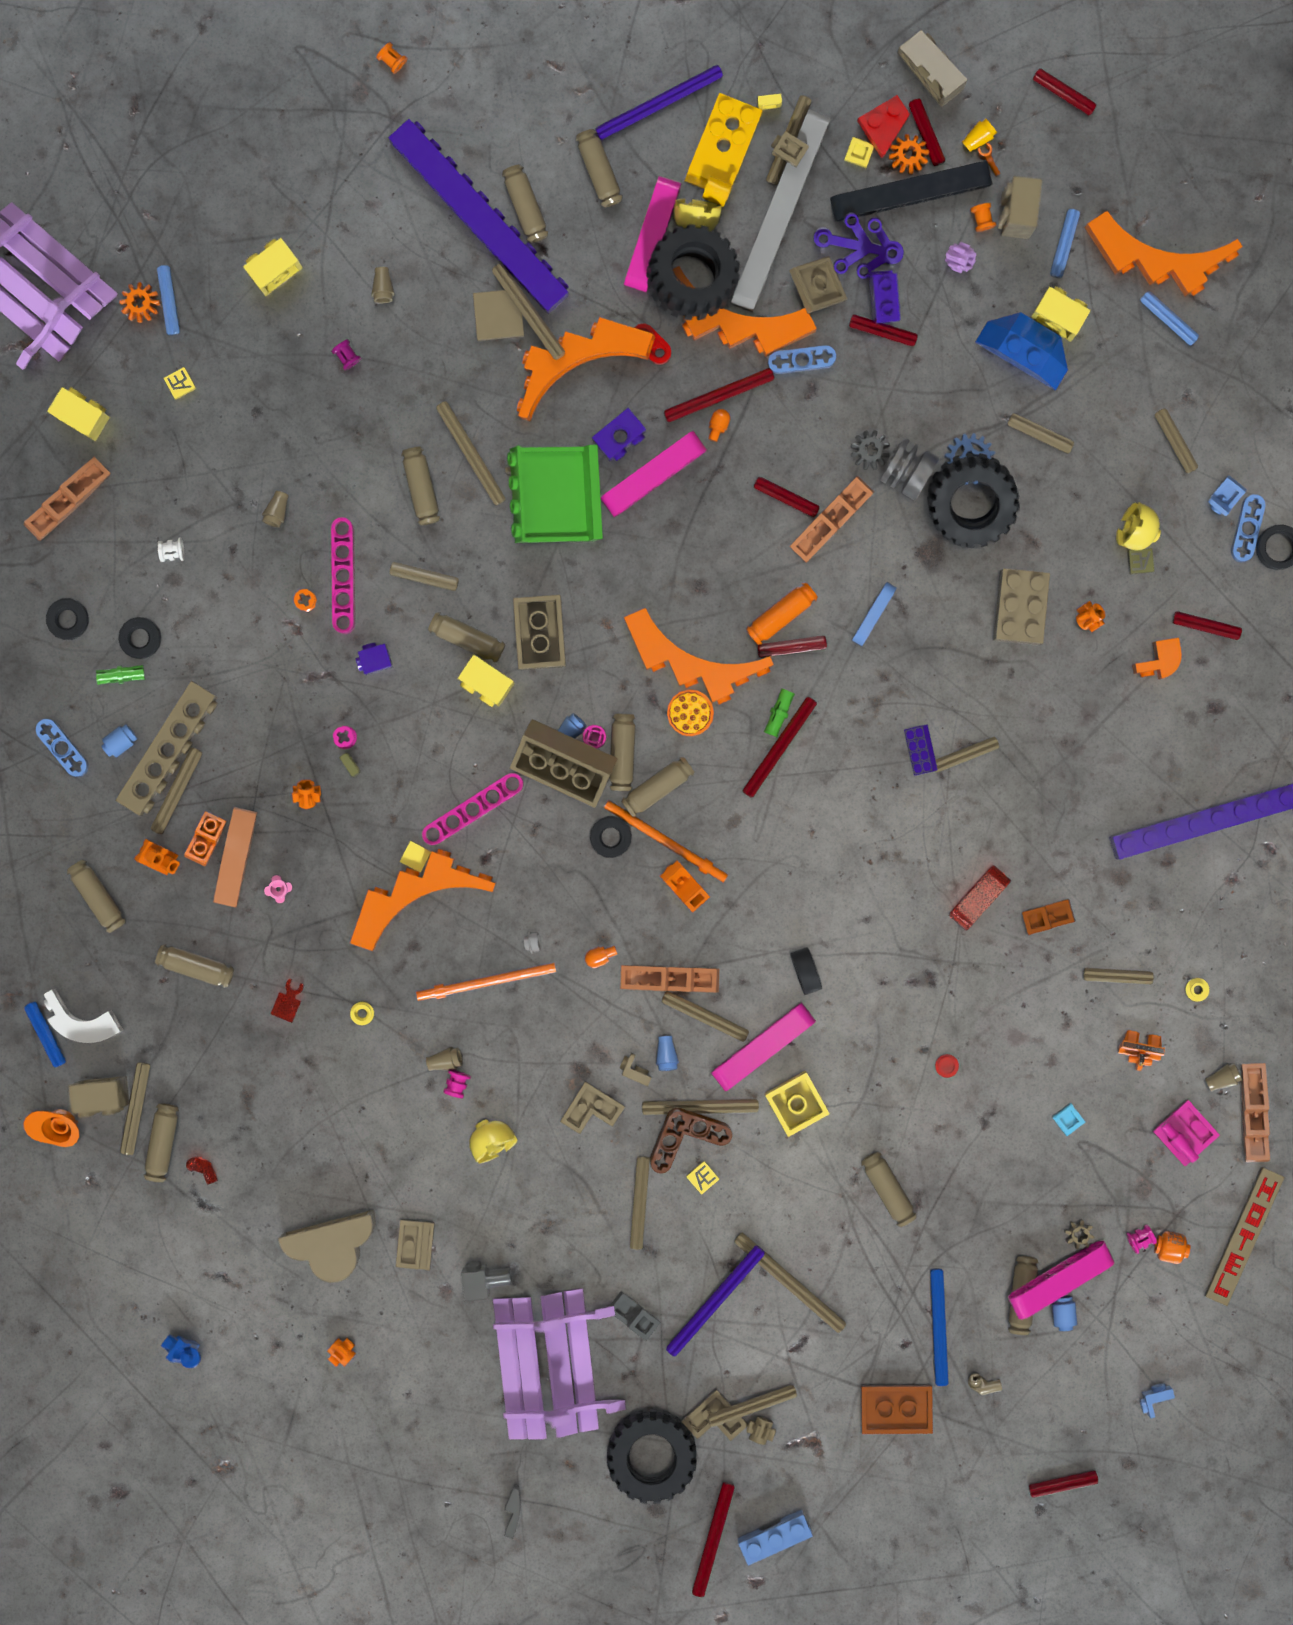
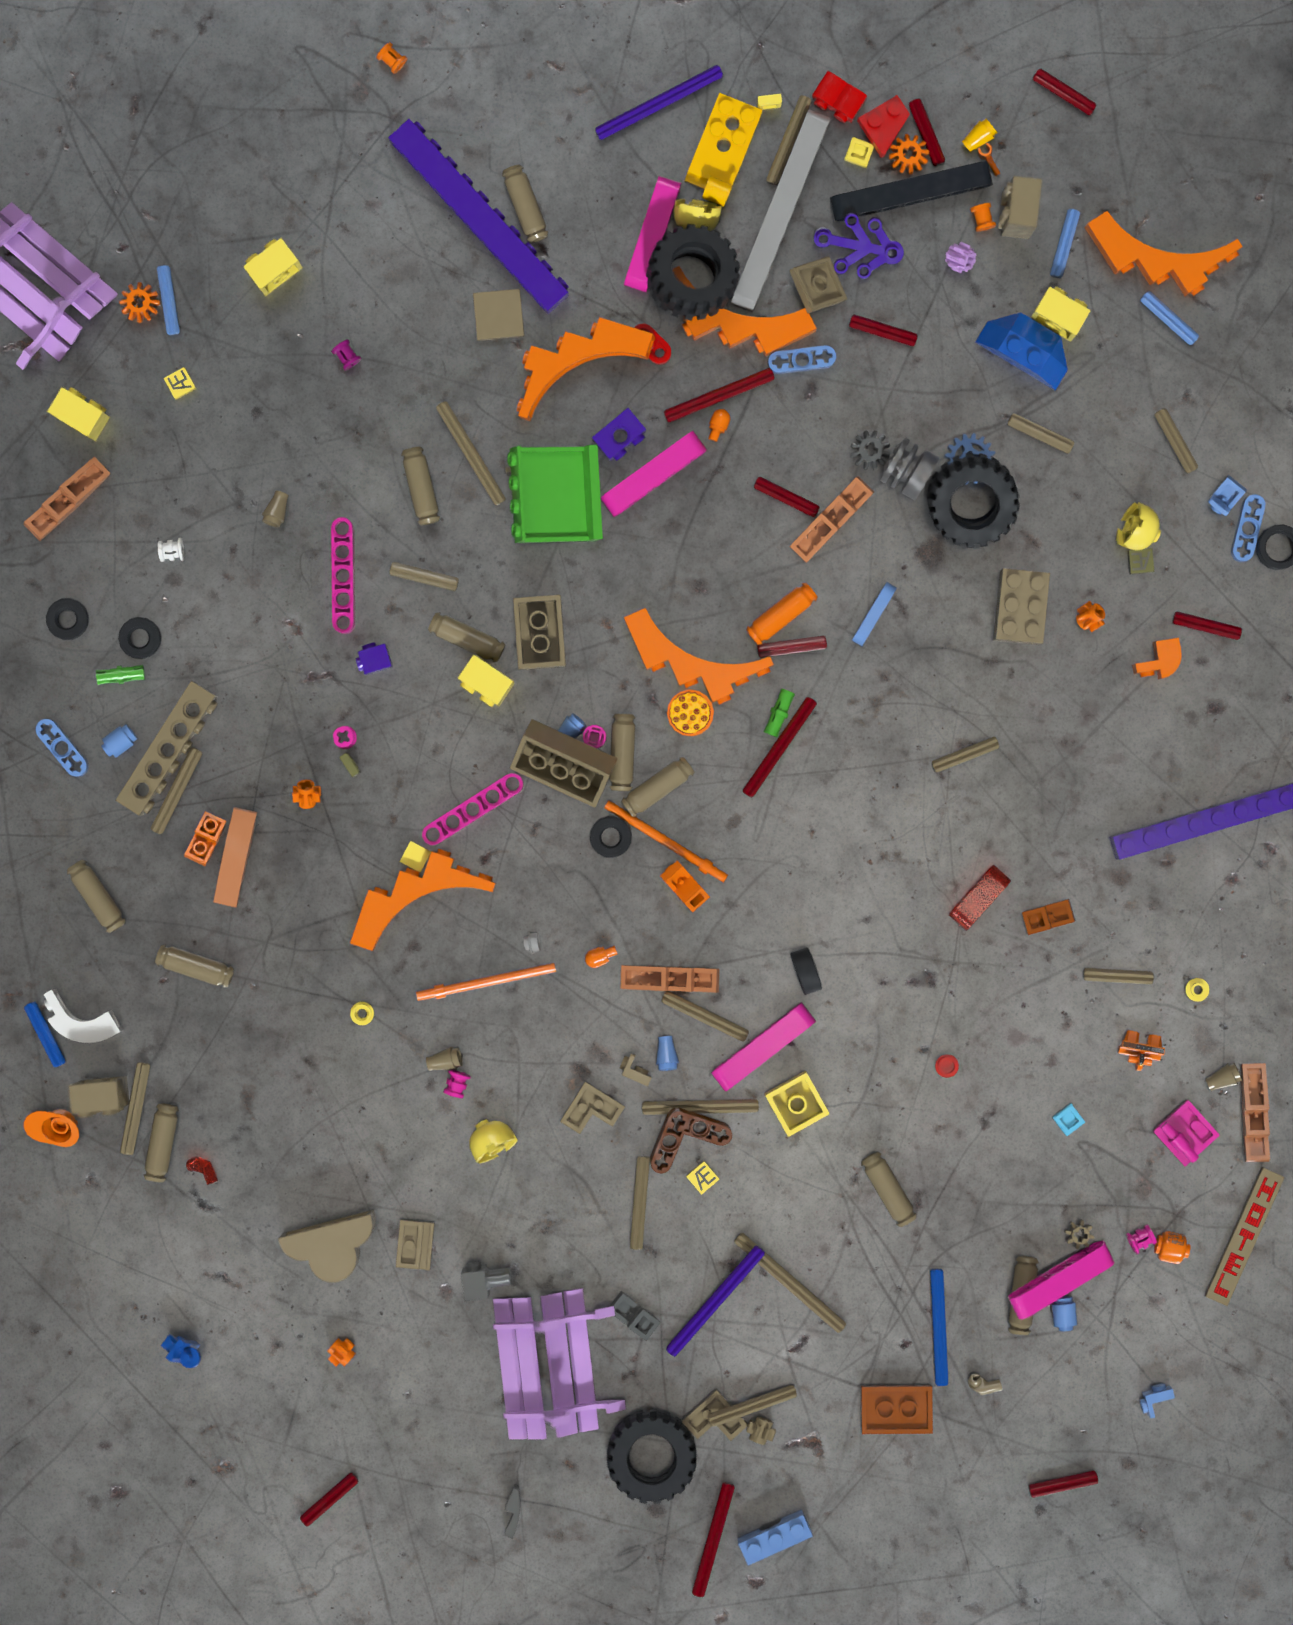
(157, 858): orange hips -> none
(277, 882): bright pink plate -> none
(286, 1004): clear red plate -> none
(312, 602): orange bush -> none
(329, 1499): none -> dark red axle
(382, 286): dark tan cone -> none
(528, 311): dark tan axle -> none
(598, 168): dark tan axle -> none
(789, 148): dark tan bracket -> none
(839, 97): none -> red brick
(884, 296): dark purple panel -> none
(920, 750): dark purple tile -> none
(932, 67): wedge -> none

